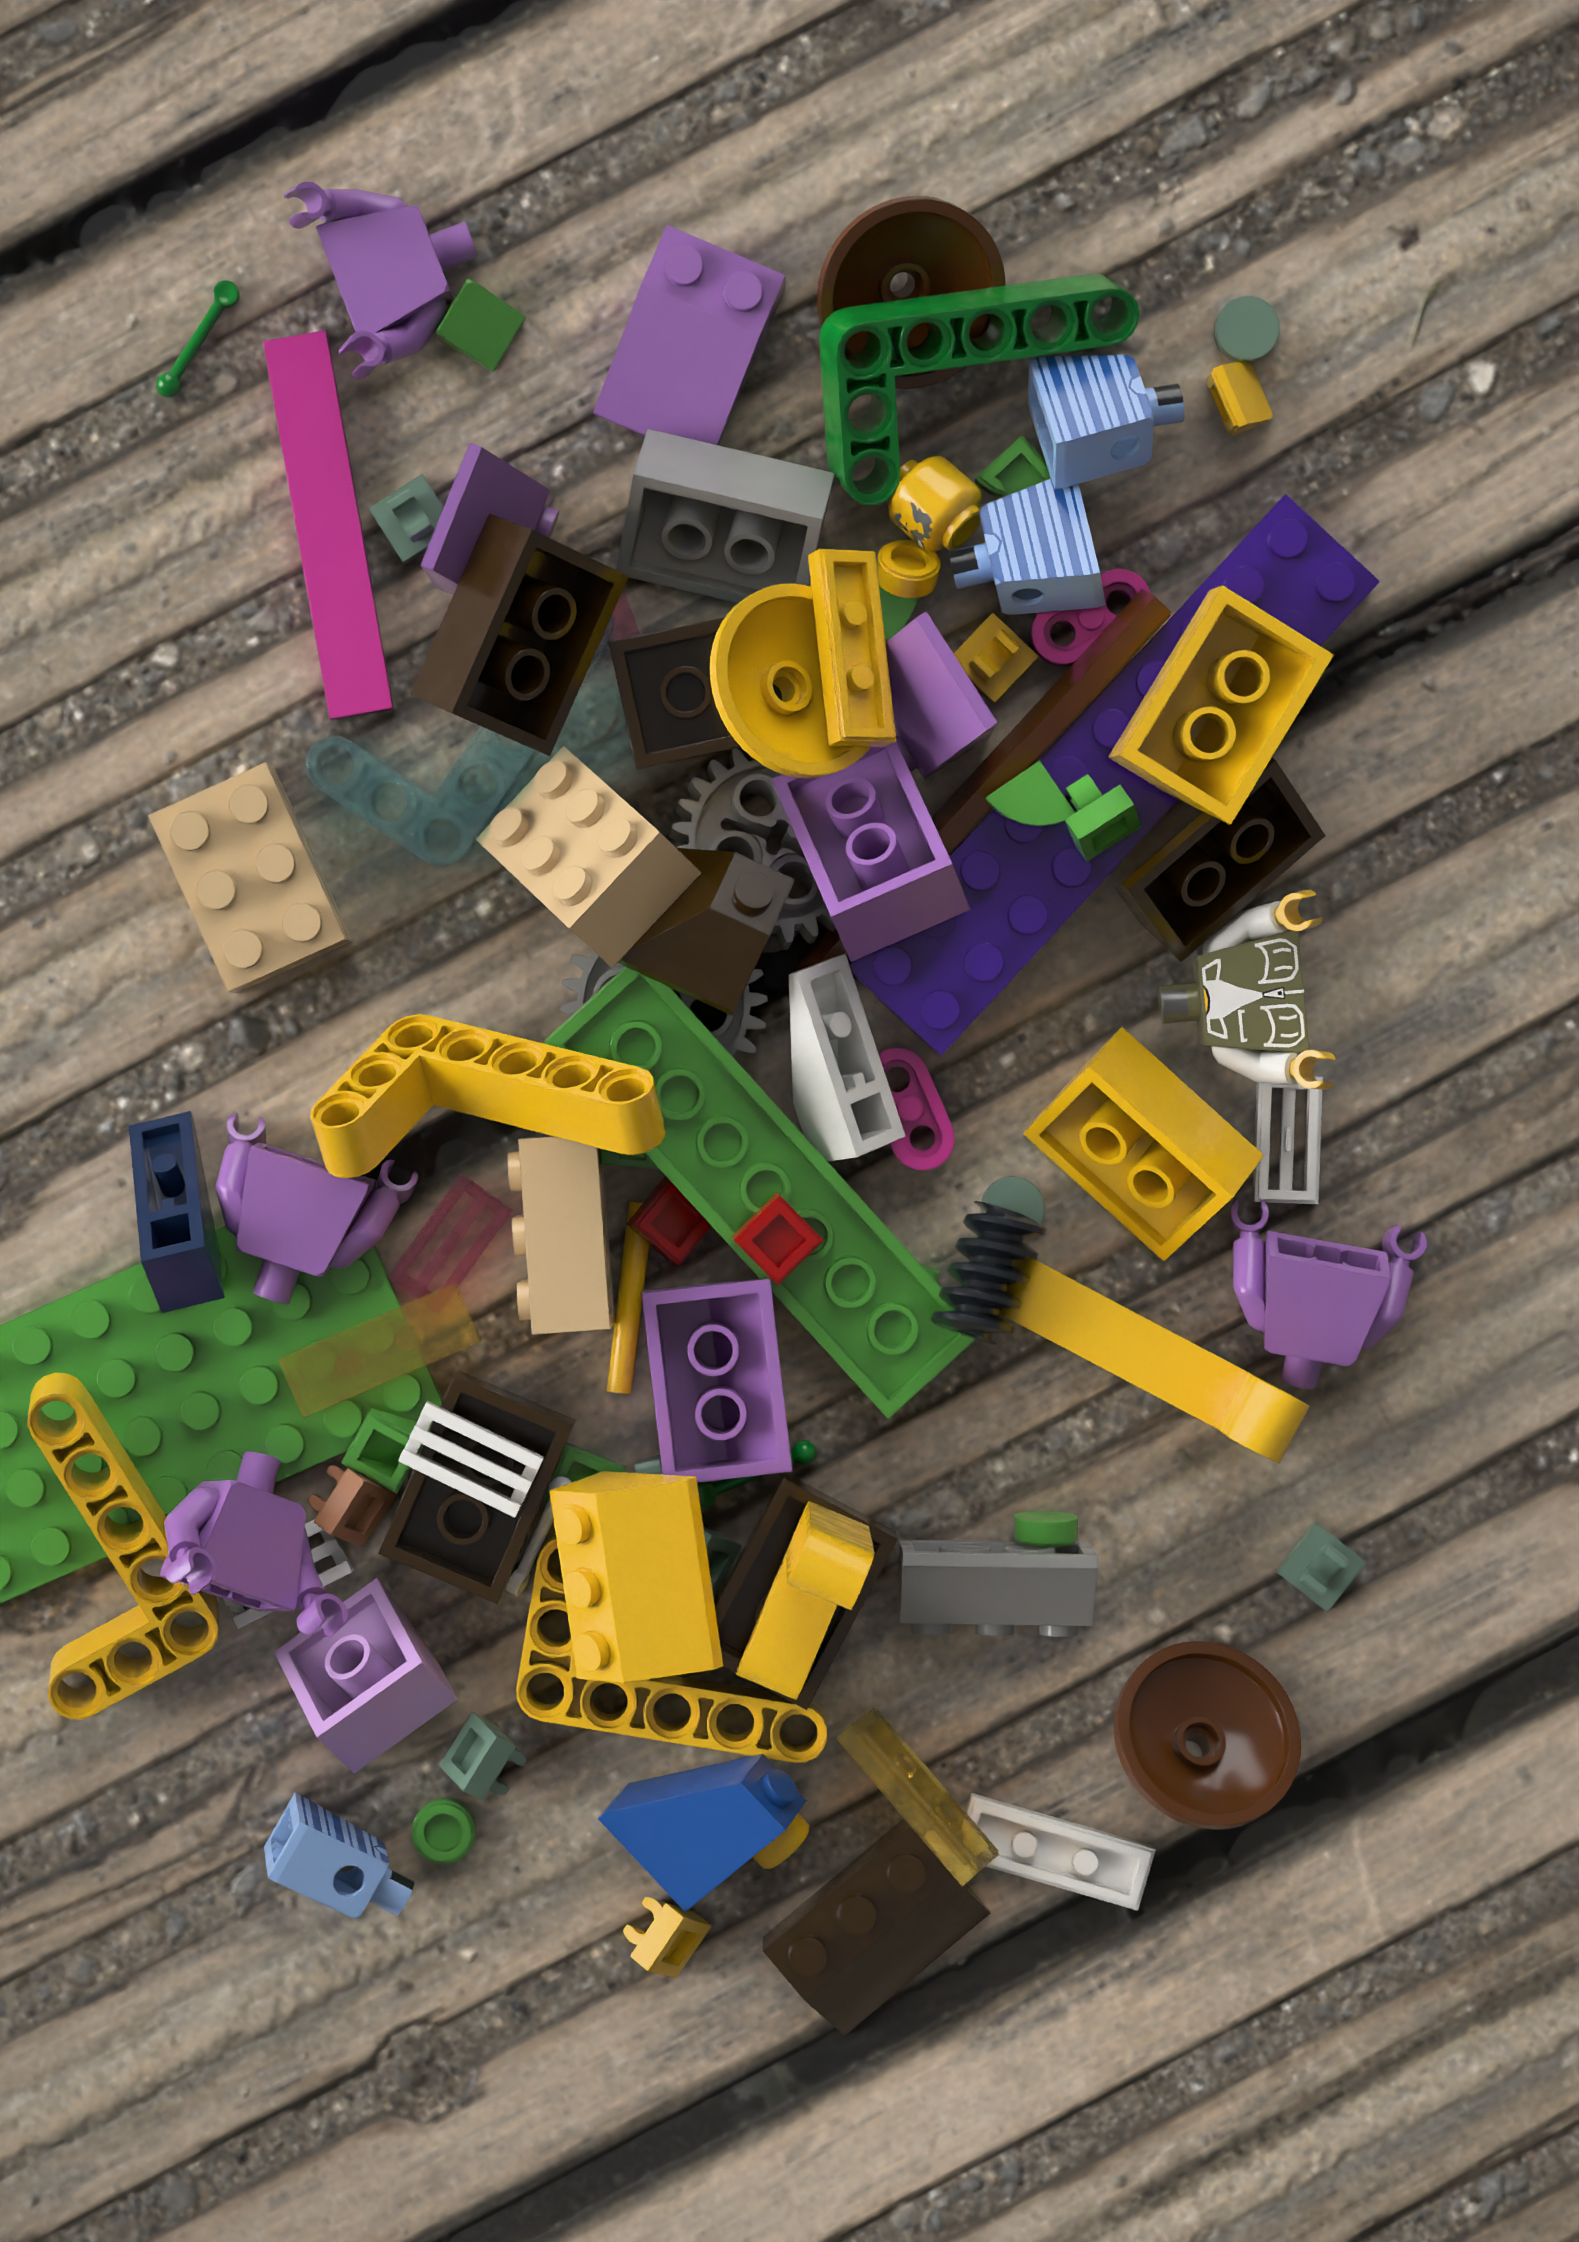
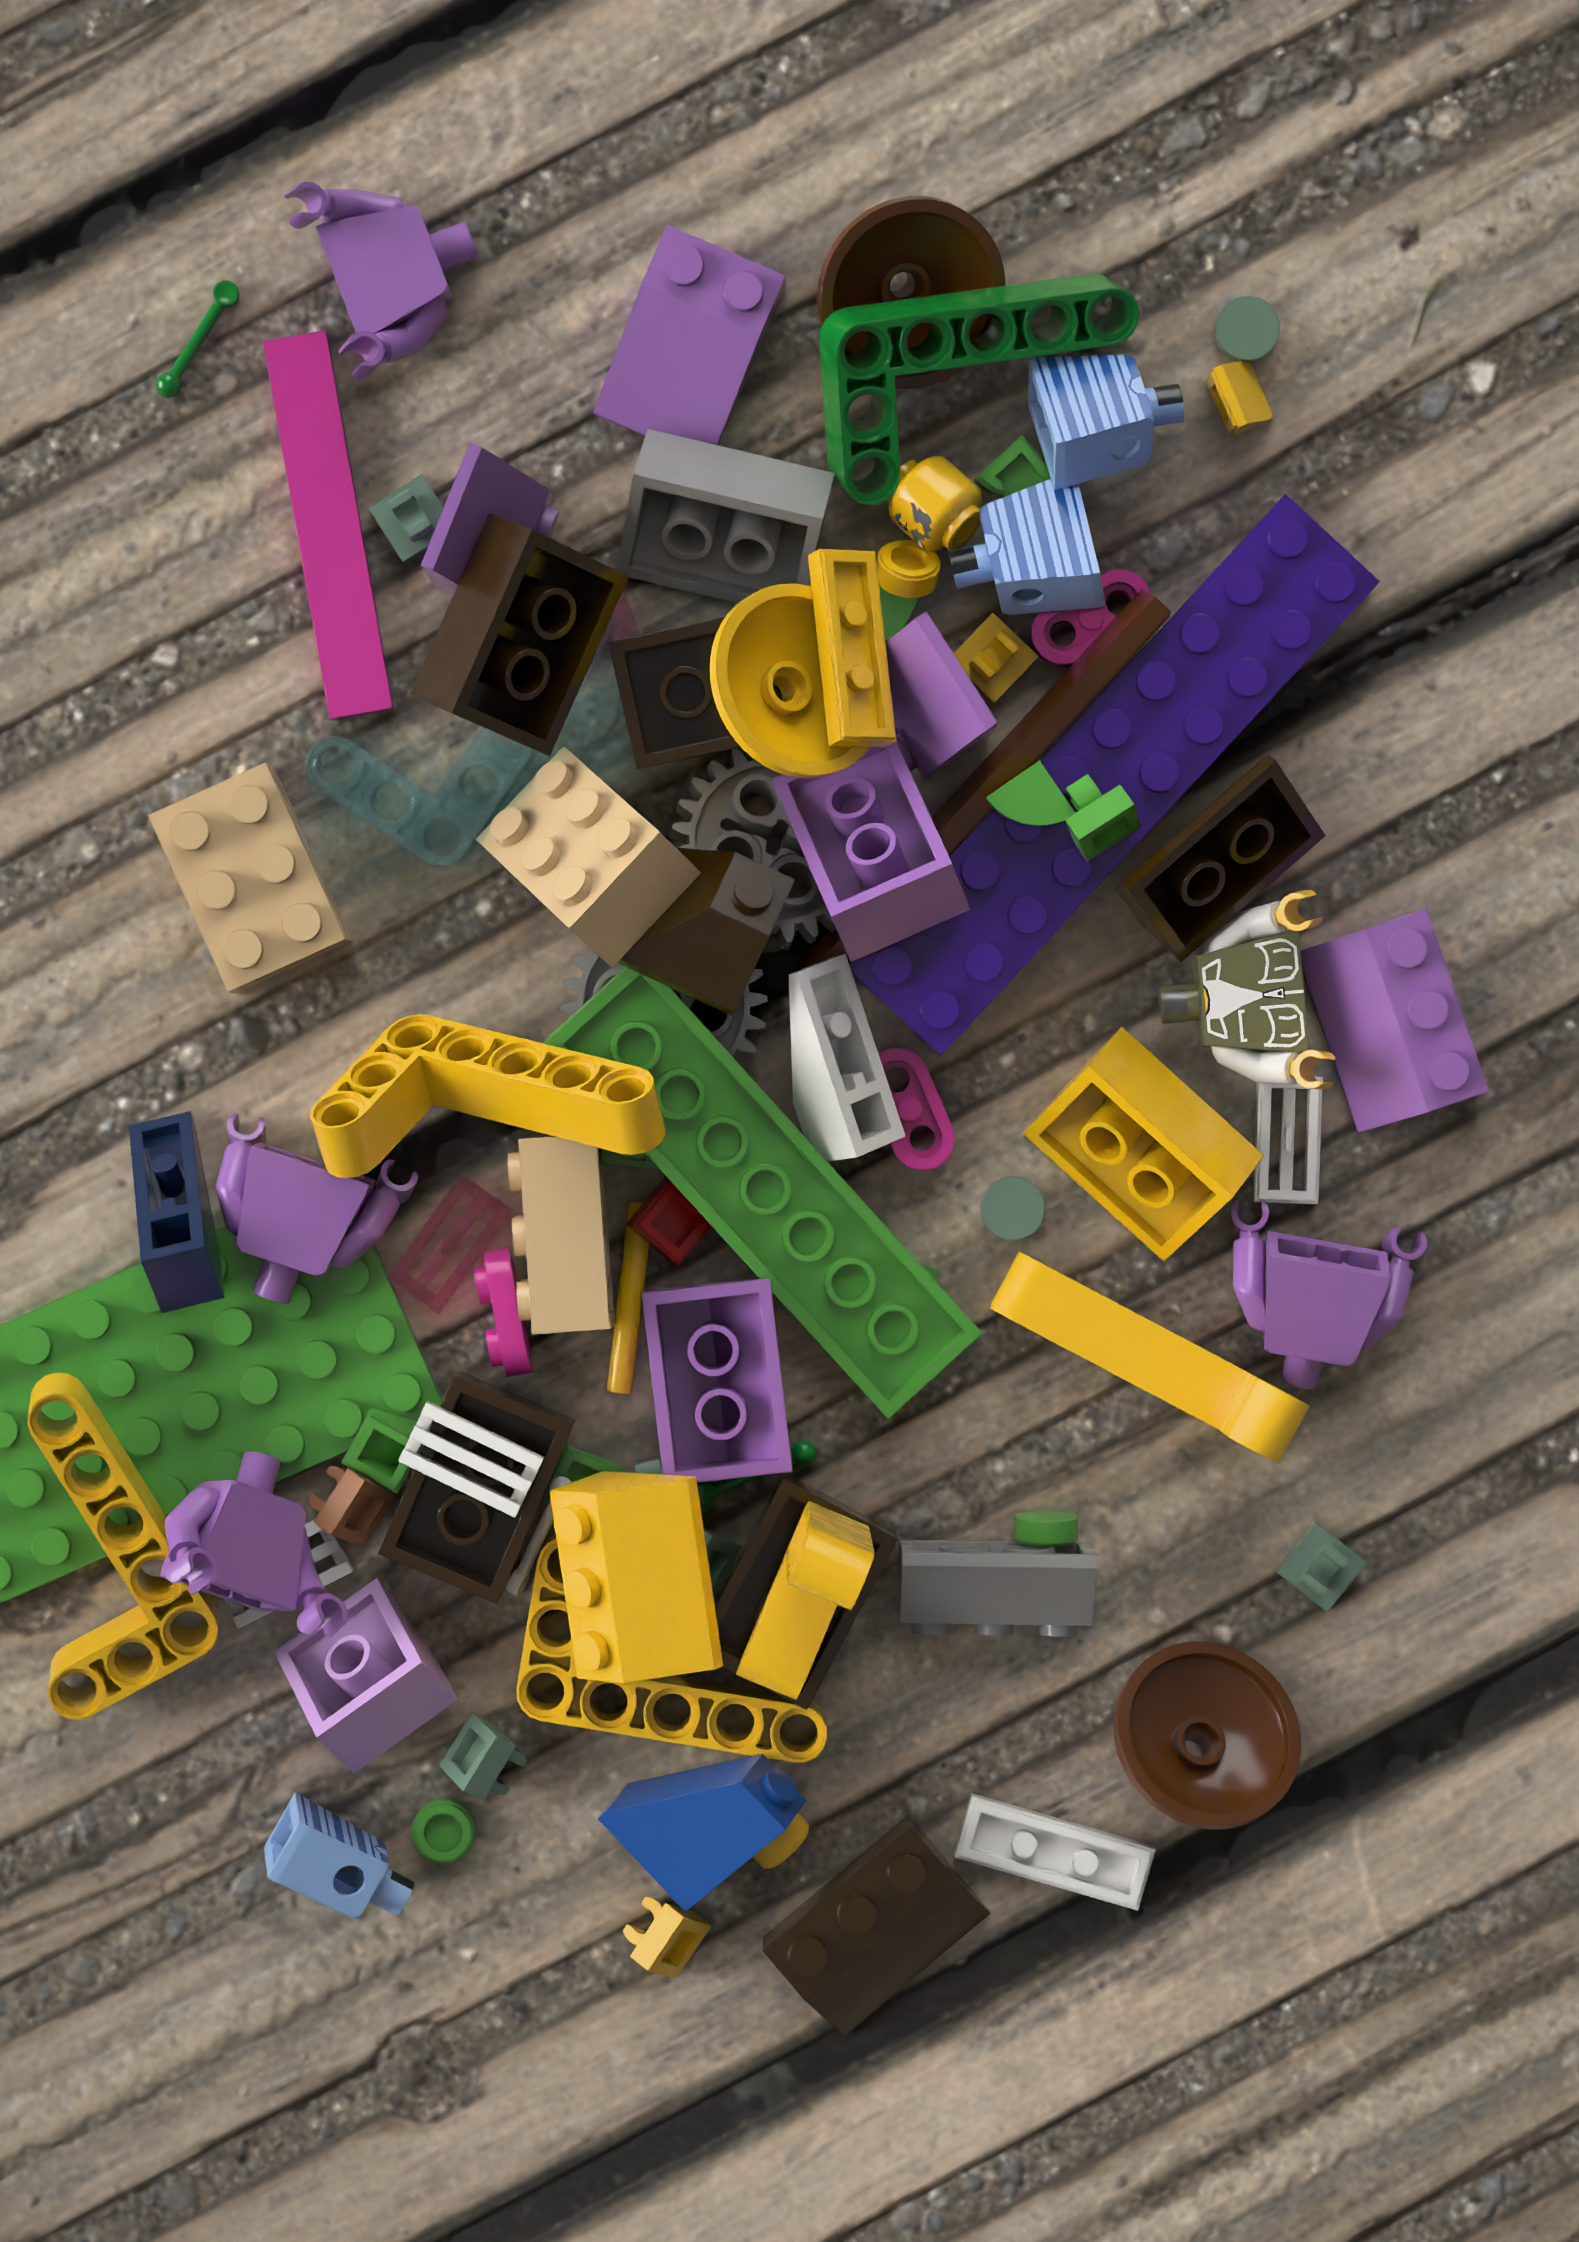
(379, 1350): clear yellow tile -> none
(480, 325): bright green slope -> none
(509, 1341): none -> dark pink plate
(777, 1238): red tile -> none
(918, 1796): clear yellow tile -> none
(987, 1273): black piece -> none
(1221, 705): yellow slope -> none
(1392, 1021): none -> medium lavender slope

